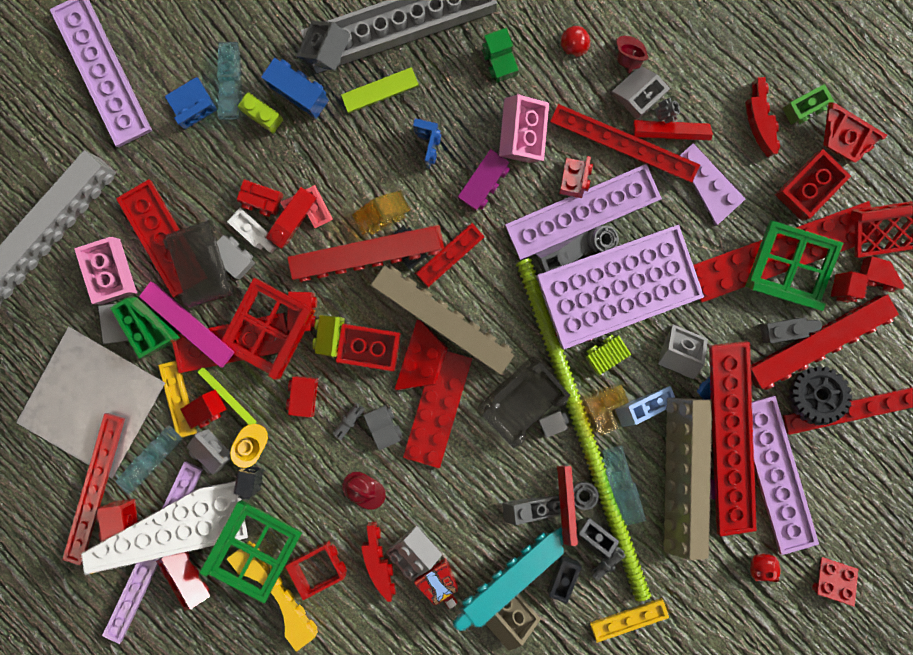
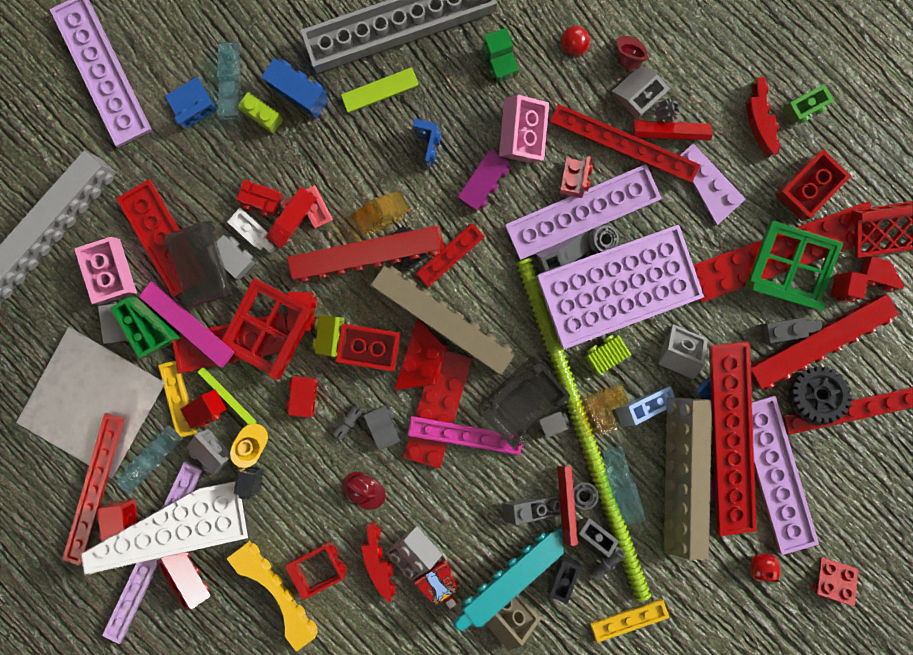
(227, 538): green window -> none
(324, 44): dark grey slope -> none
(459, 435): none -> dark pink tile
(849, 134): red wing -> none

